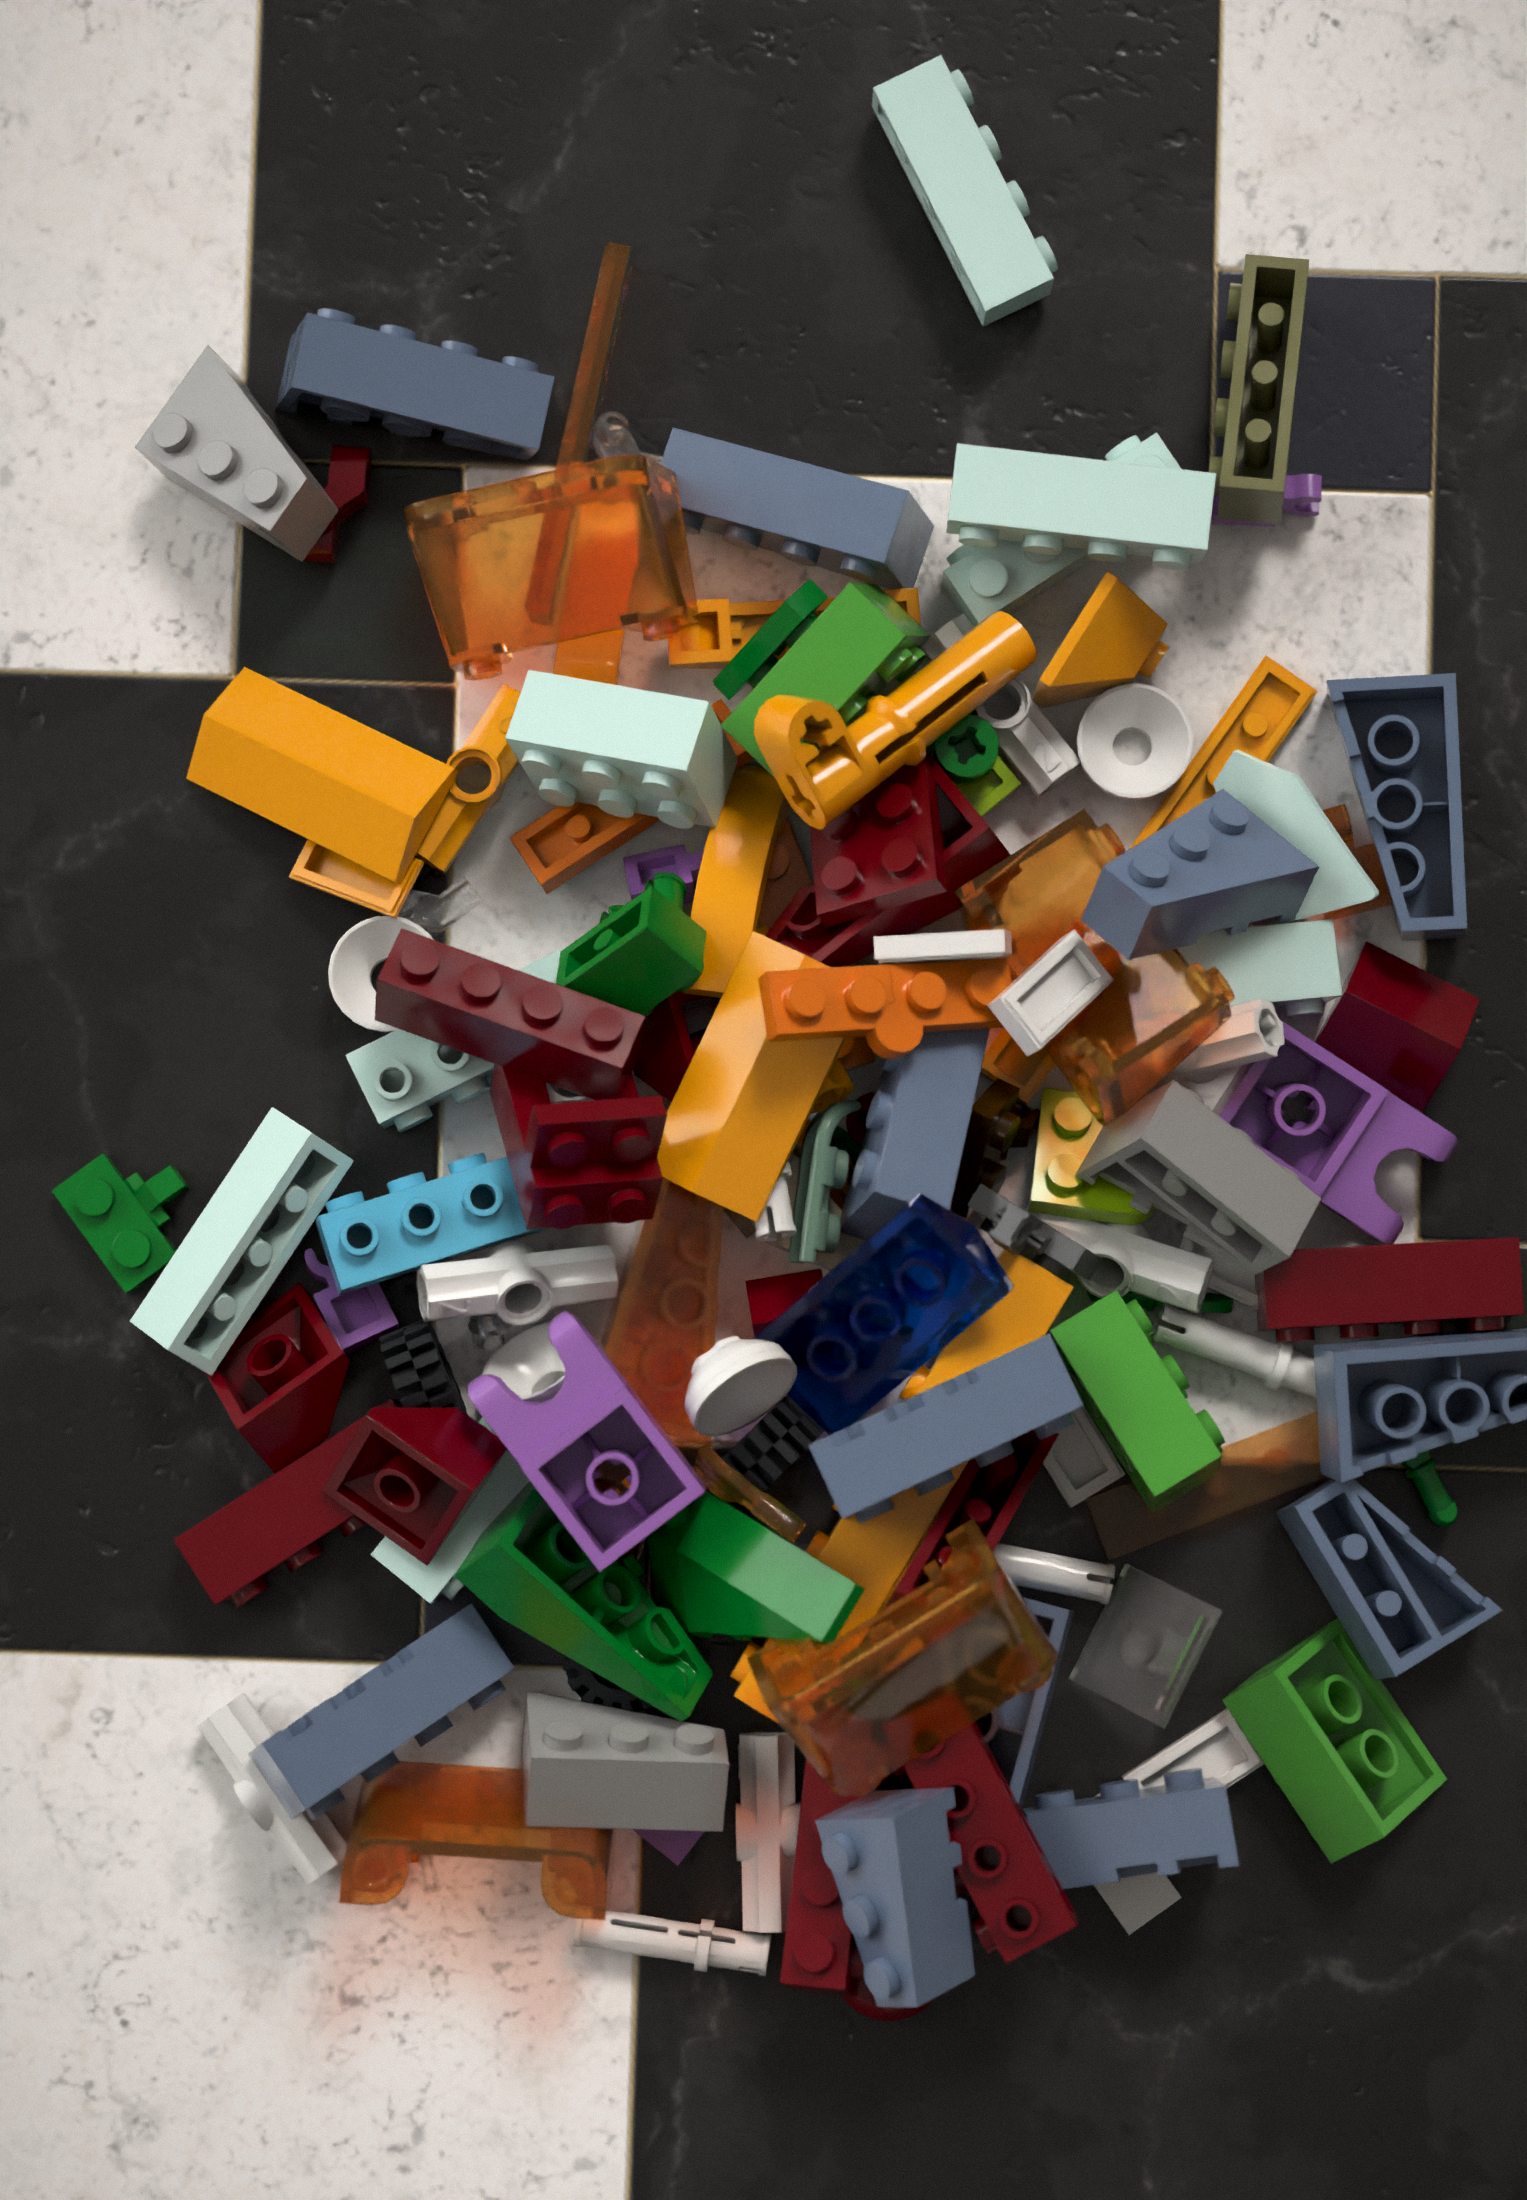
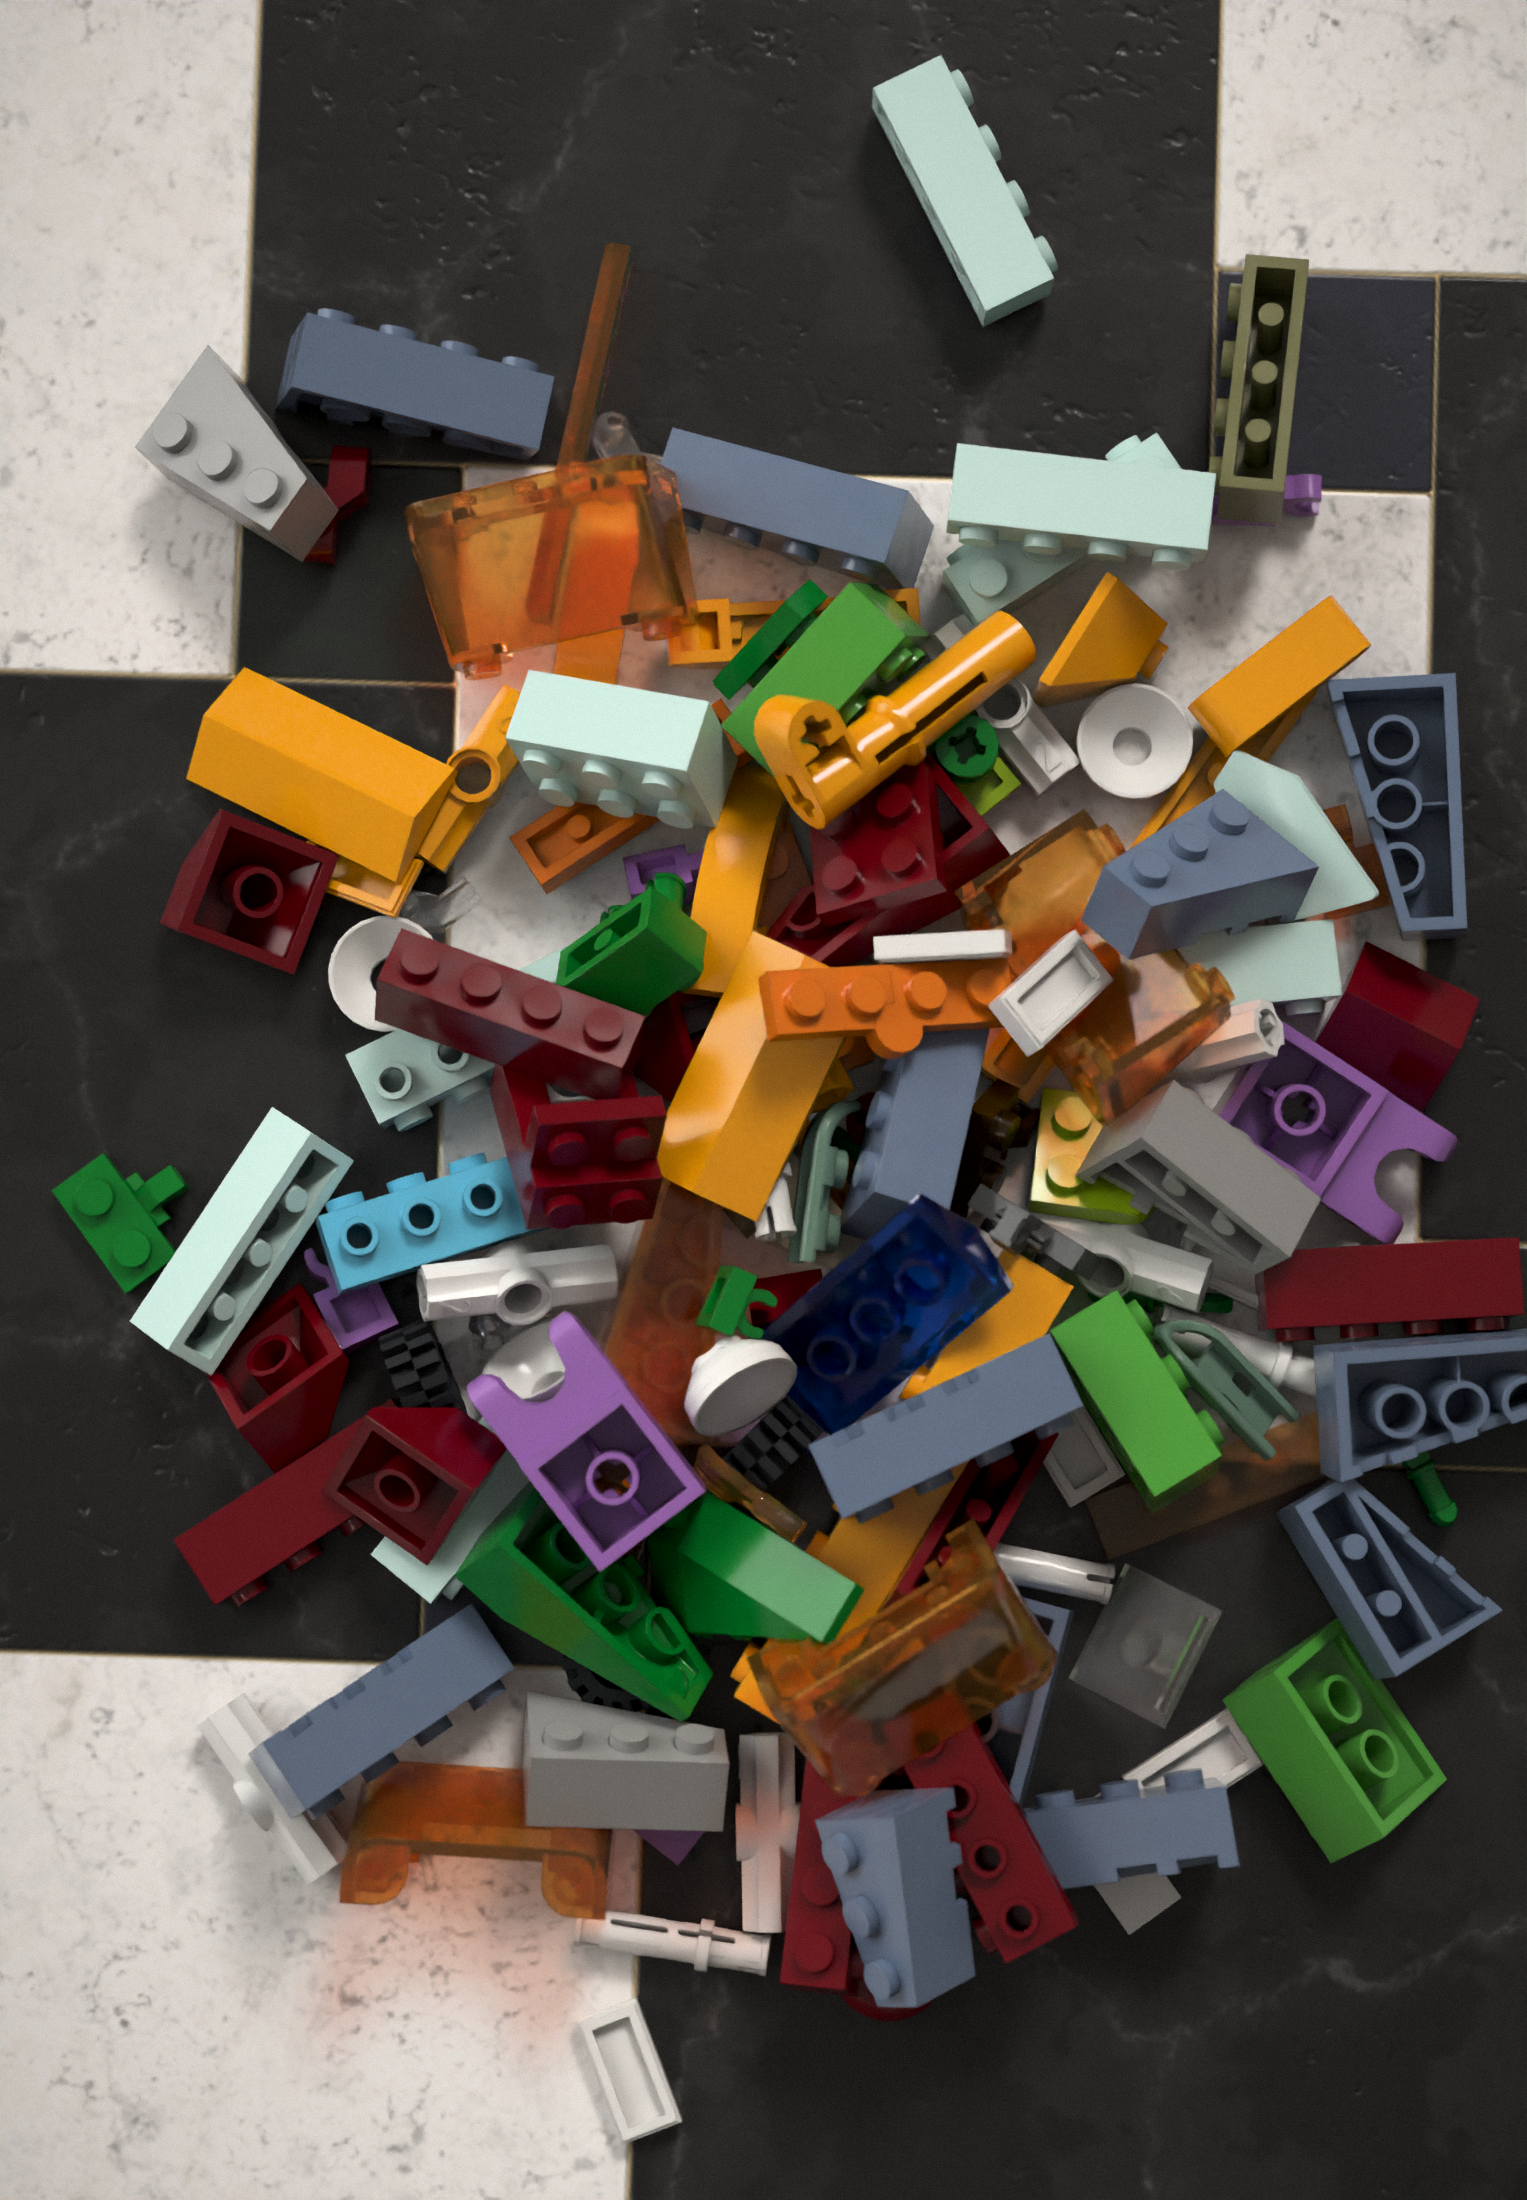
(250, 890): none -> dark red slope
(629, 2070): none -> white tile
(728, 1301): none -> green tile
(1211, 1378): none -> sand green piece
(1279, 676): none -> light orange beam

